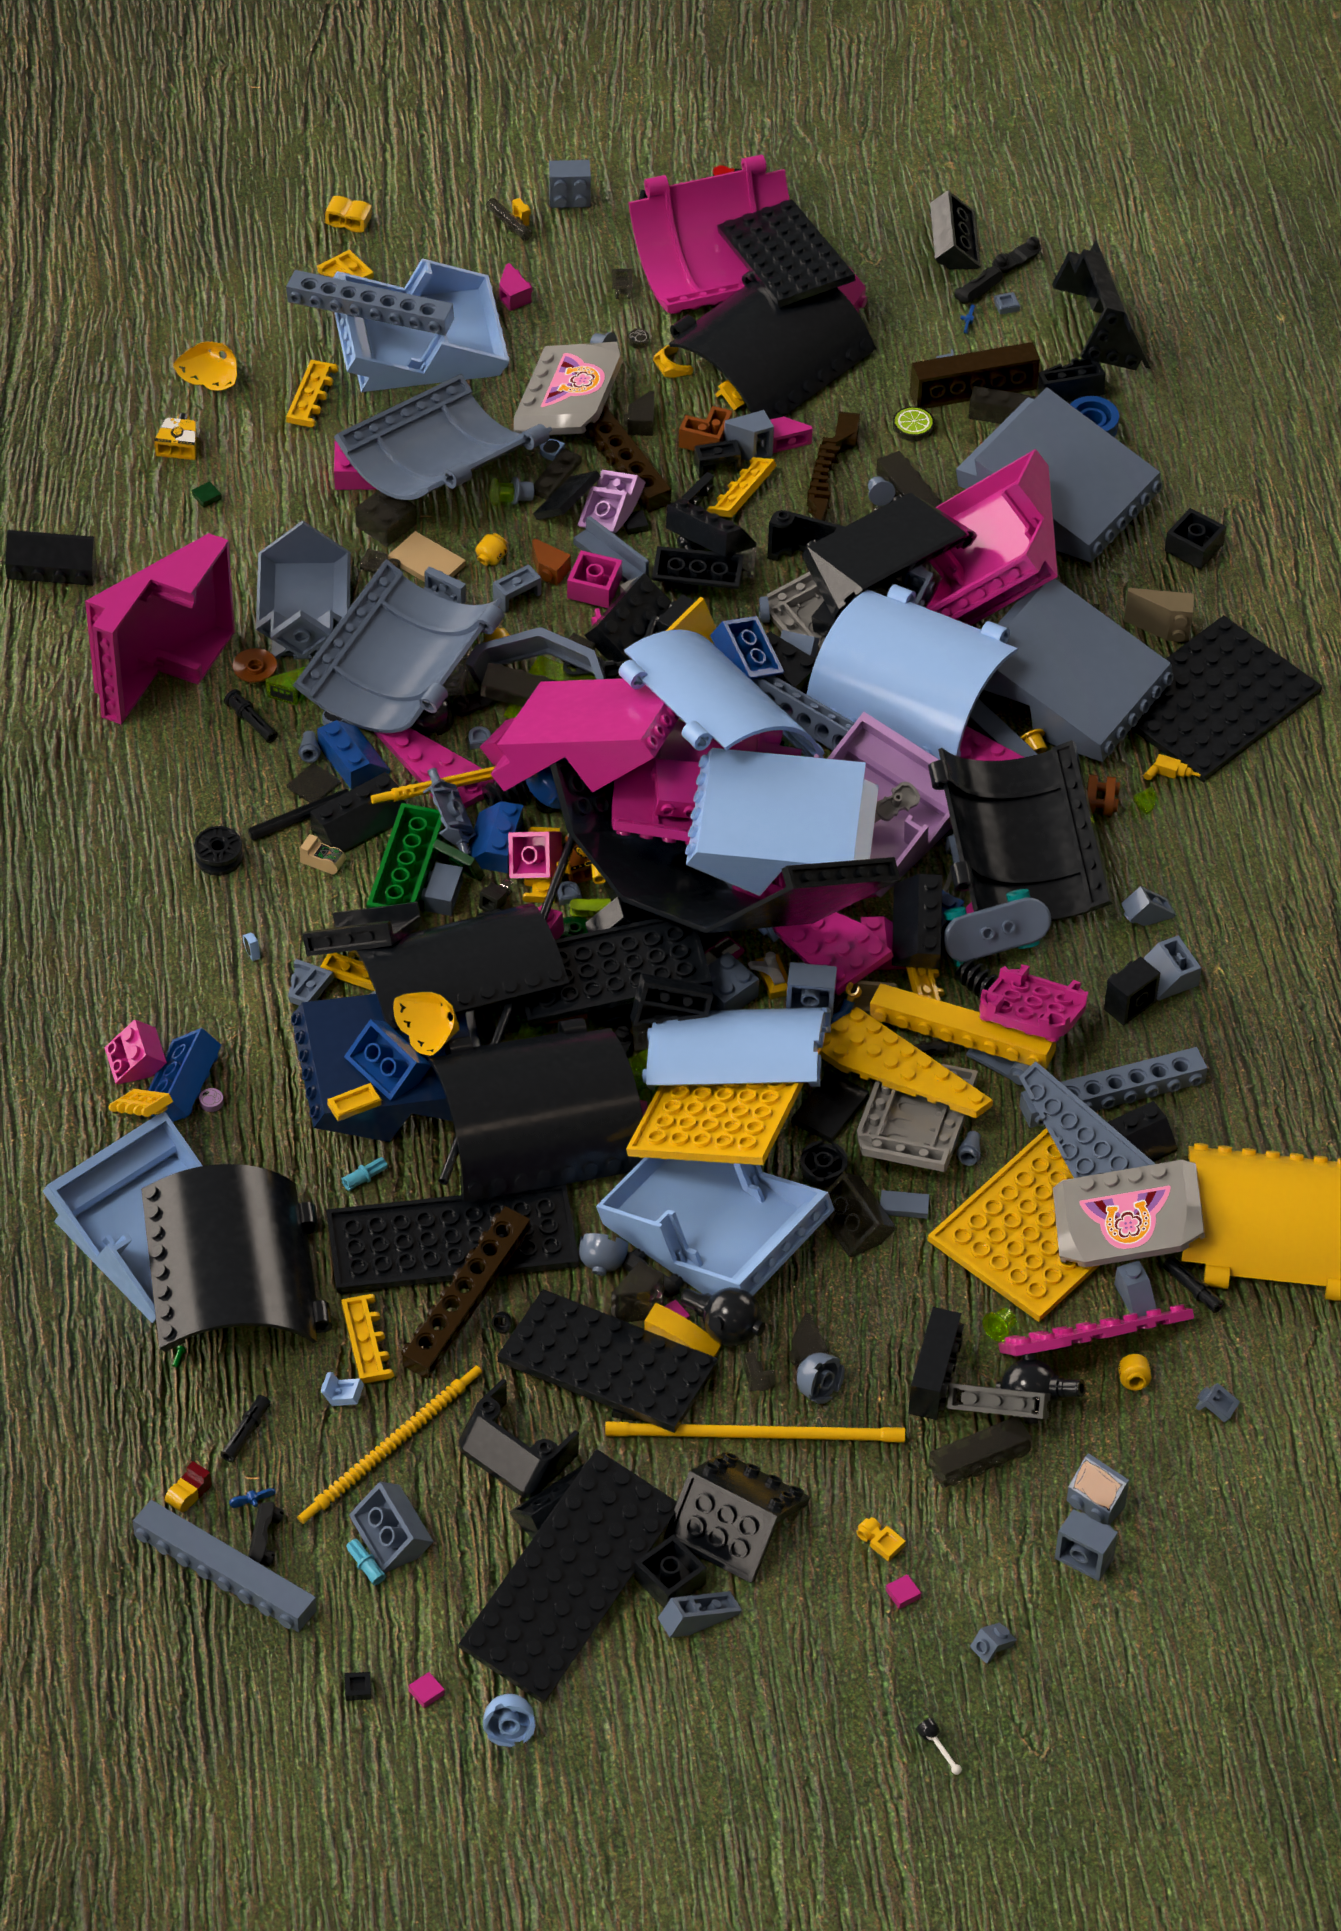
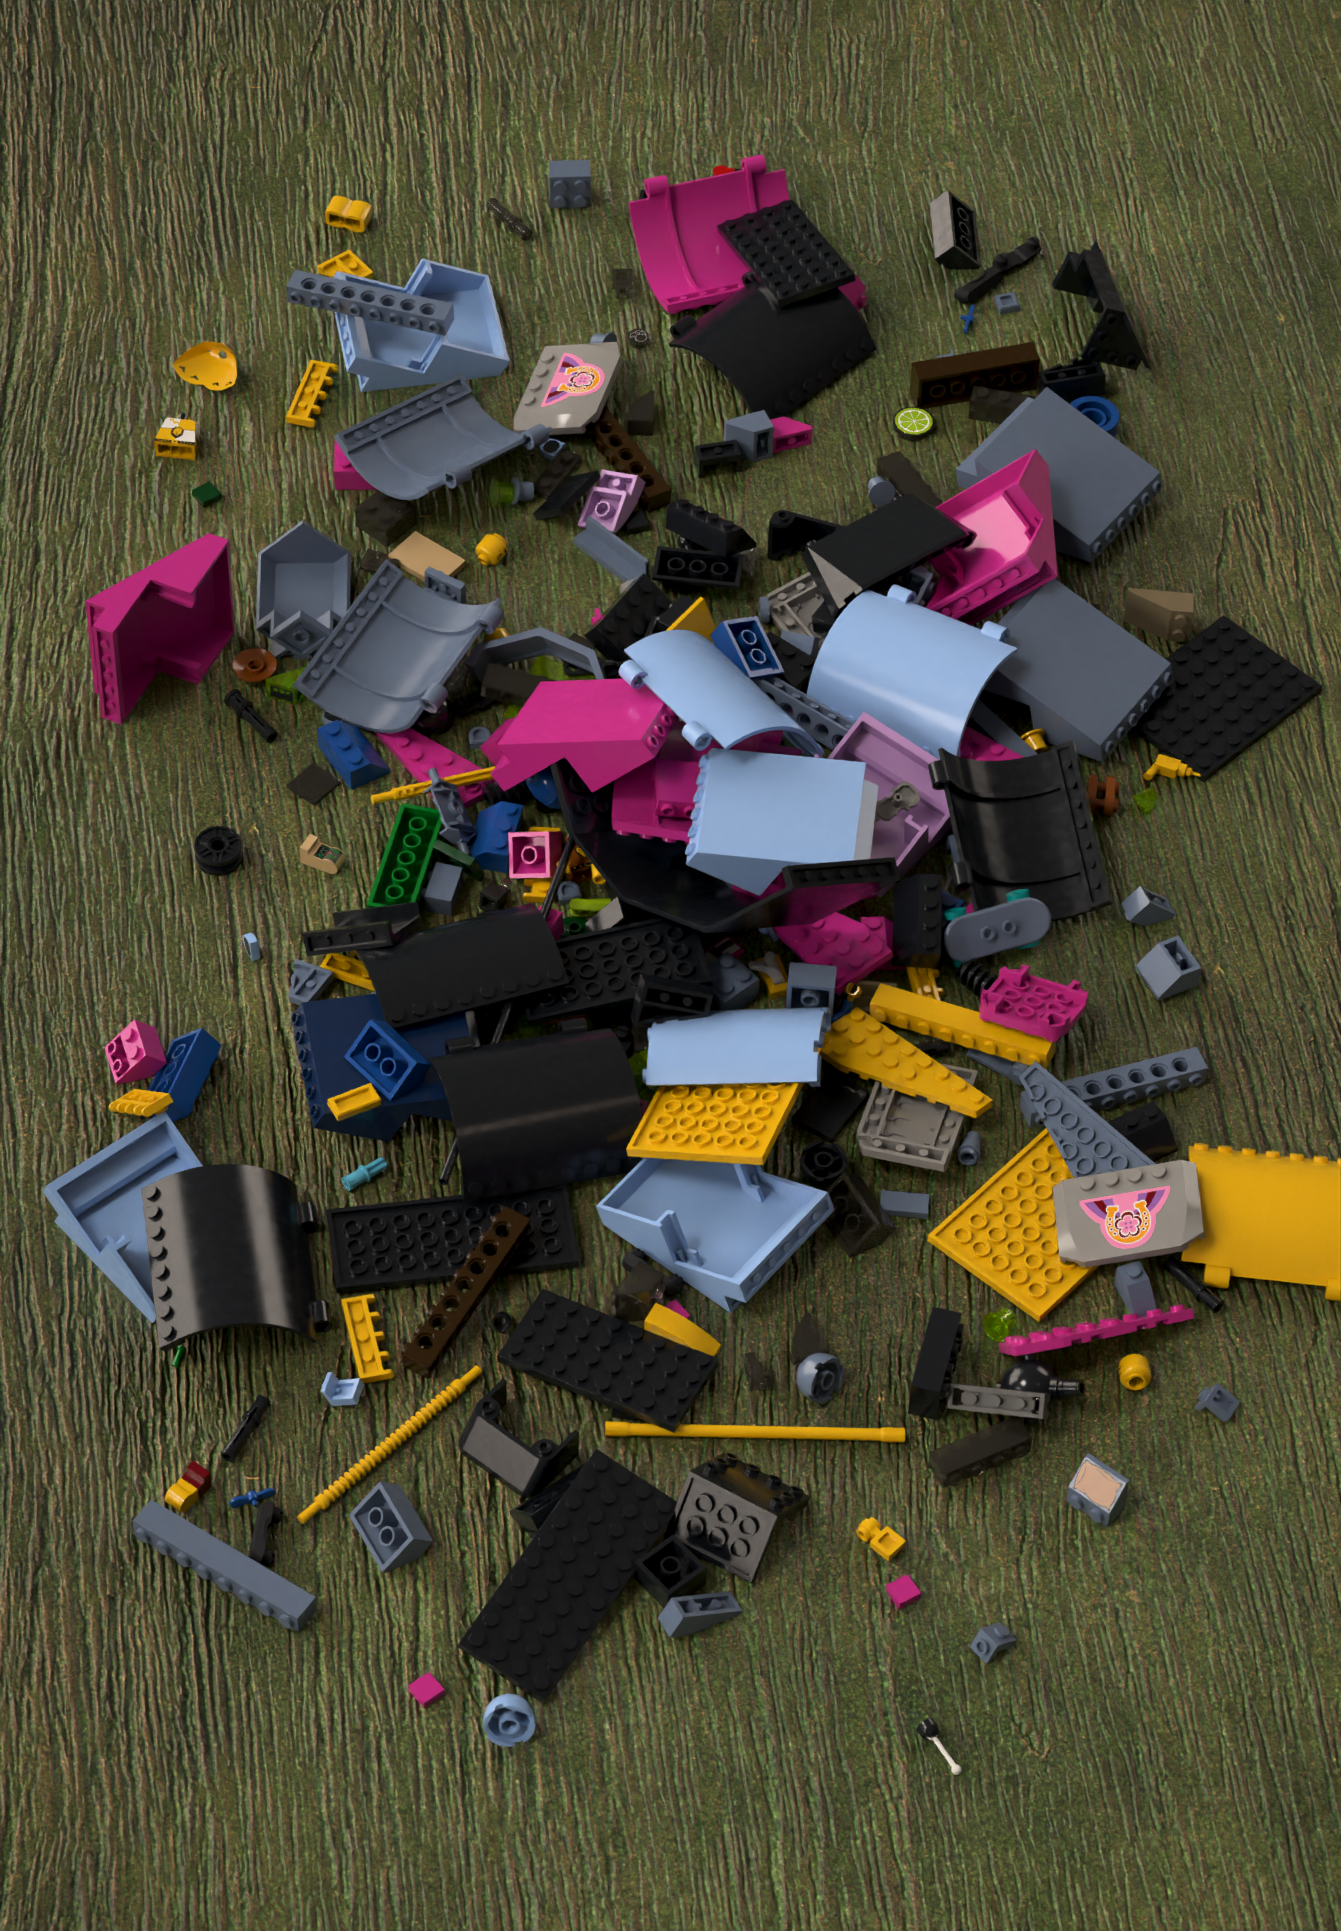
(50, 557): black slope -> none
(211, 1099): lavender tile -> none
(289, 818): black axle -> none
(309, 748): sand blue cone -> none
(353, 817): black slope -> none
(357, 1686): black tile -> none
(366, 1562): medium azure axle -> none
(427, 1020): yellow piece -> none
(513, 289): dark pink slope -> none
(515, 584): sand blue panel -> none
(521, 210): yellow plate -> none
(550, 562): dark orange slope -> none
(594, 579): dark pink brick -> none
(602, 1253): sand blue cylinder -> none
(669, 368): yellow helmet -> none
(699, 431): dark orange brick -> none
(700, 489): black hinge -> none
(728, 1315): black piece -> none
(730, 394): yellow bracket -> none
(744, 487): yellow hinge -> none
(844, 438): dark brown piece -> none
(1086, 1544): sand blue brick -> none
(1131, 990): black brick -> none
(1195, 538): black brick -> none

